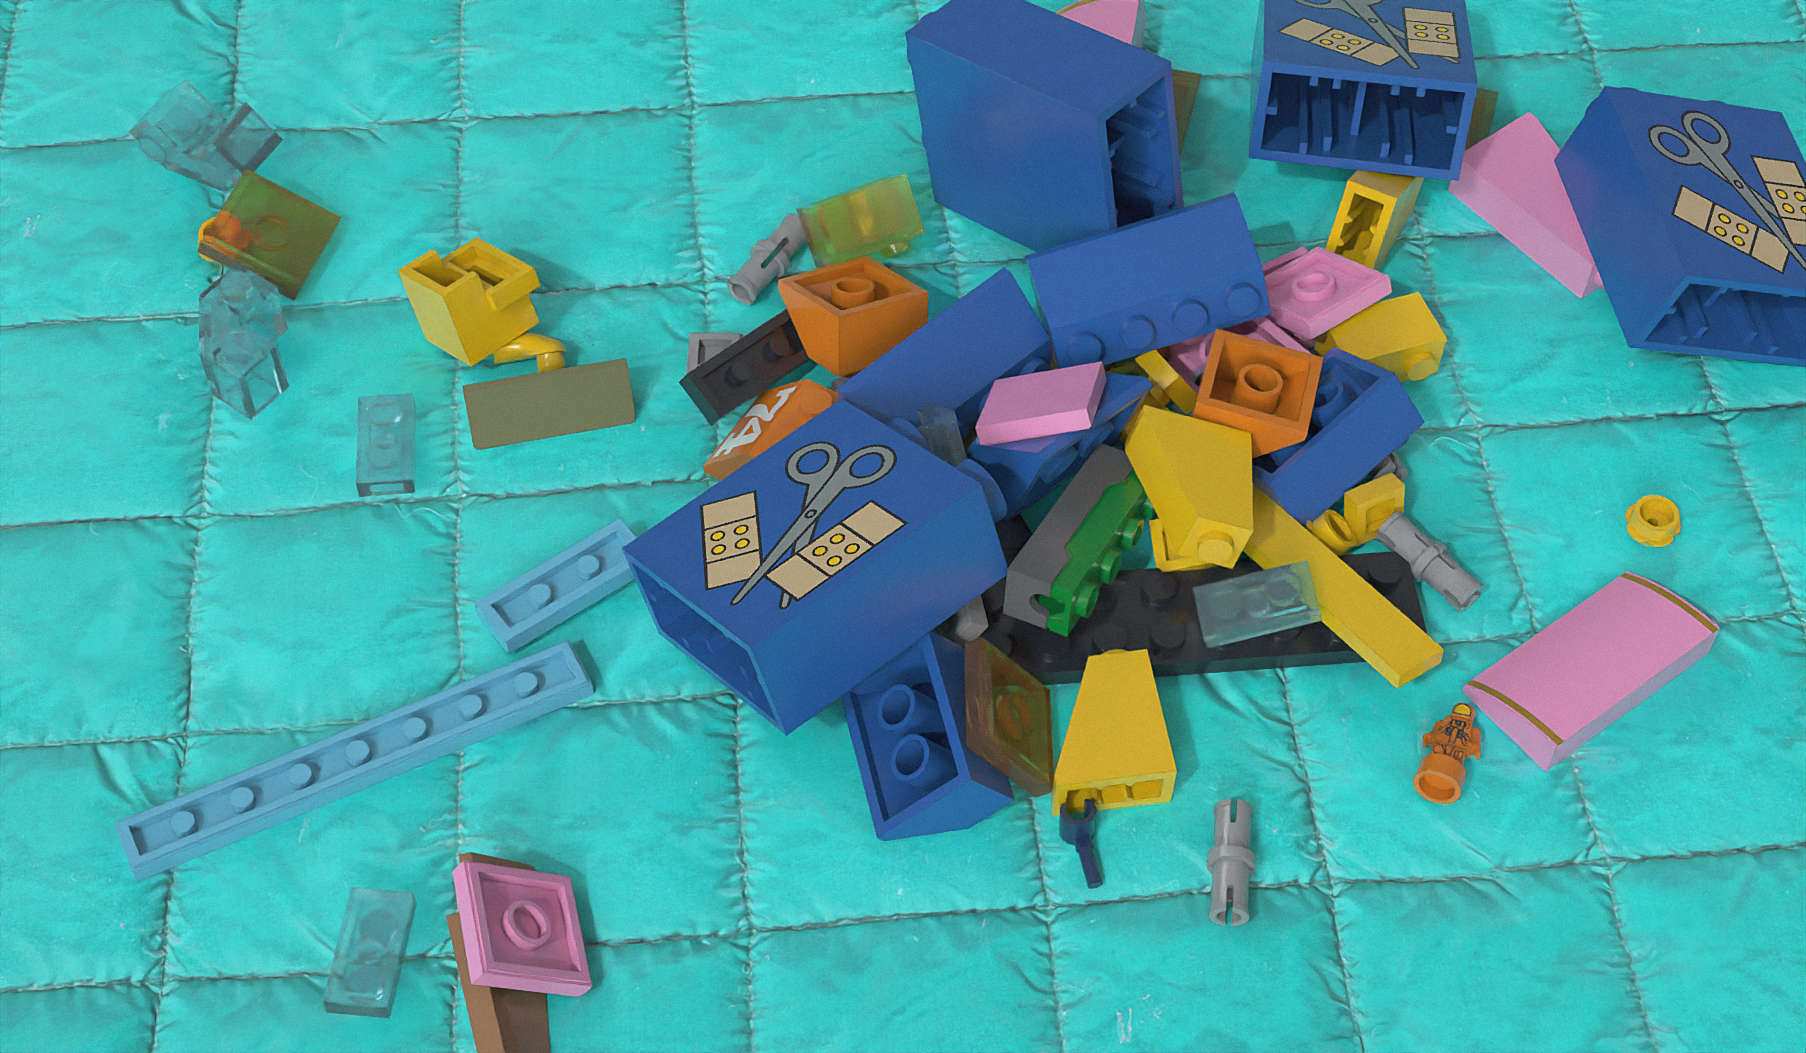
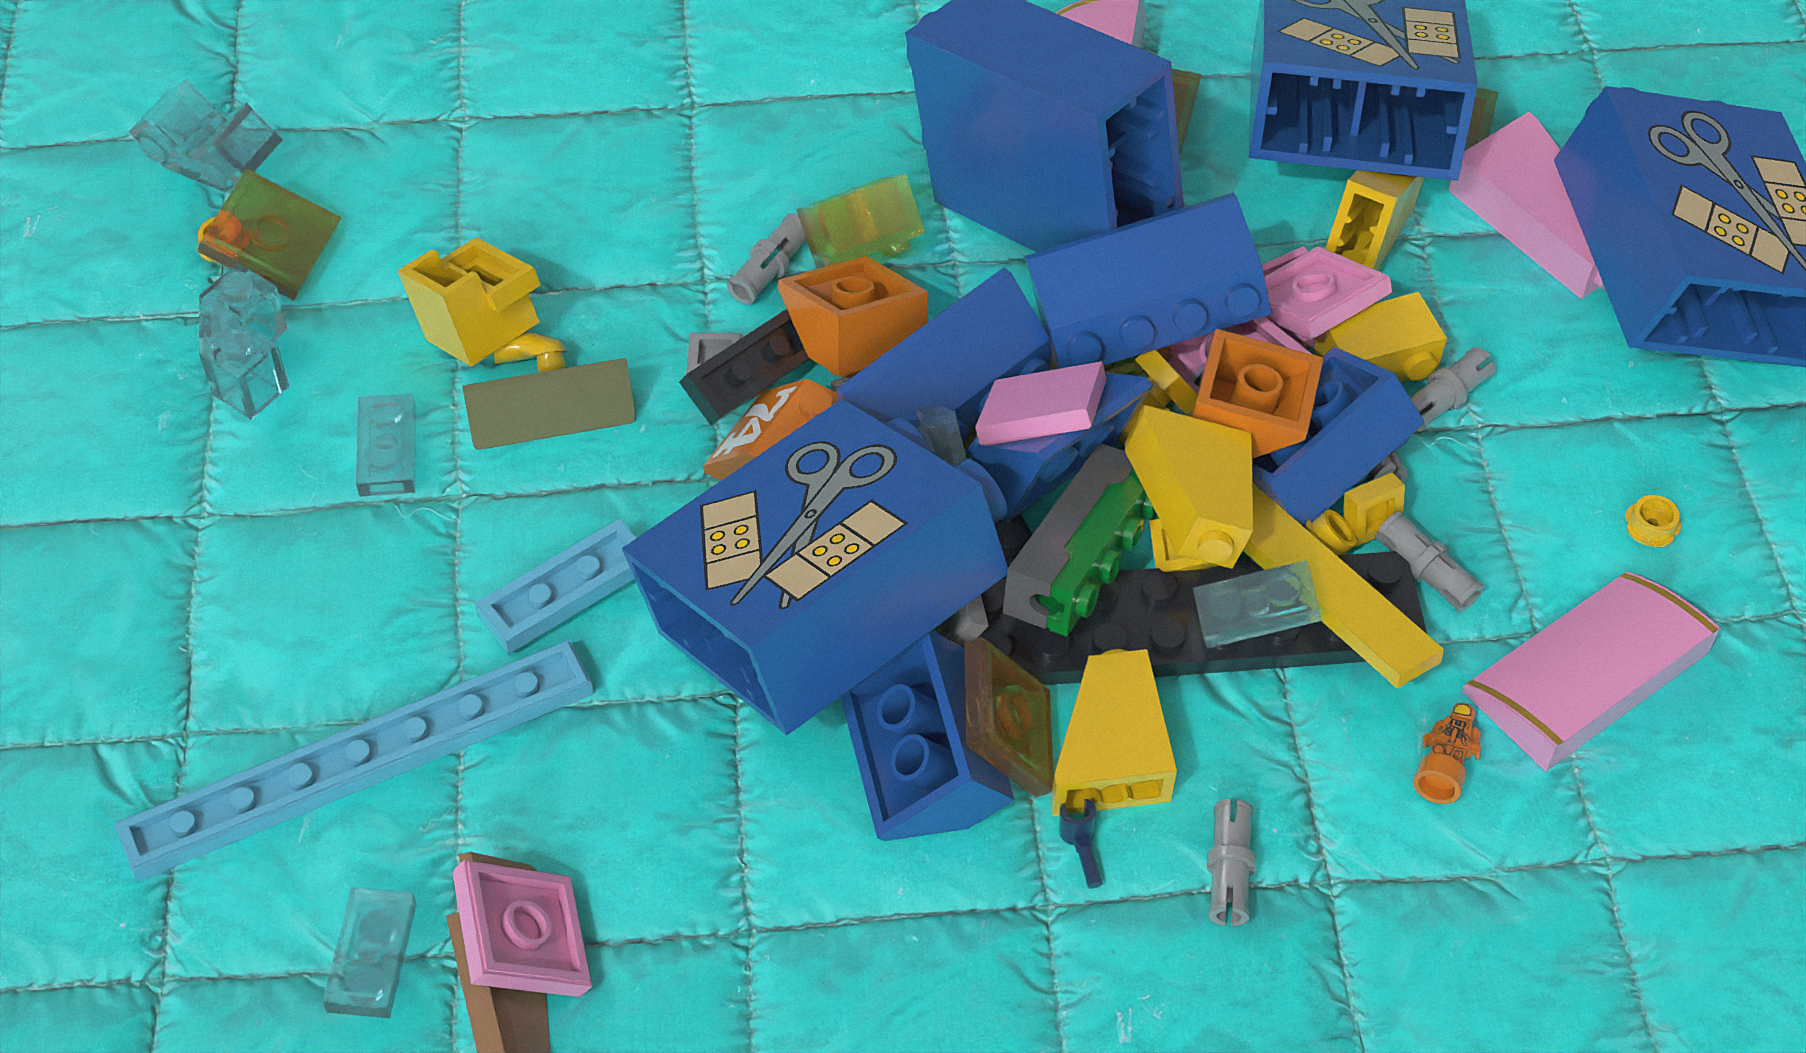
(1450, 386): none -> light grey pin

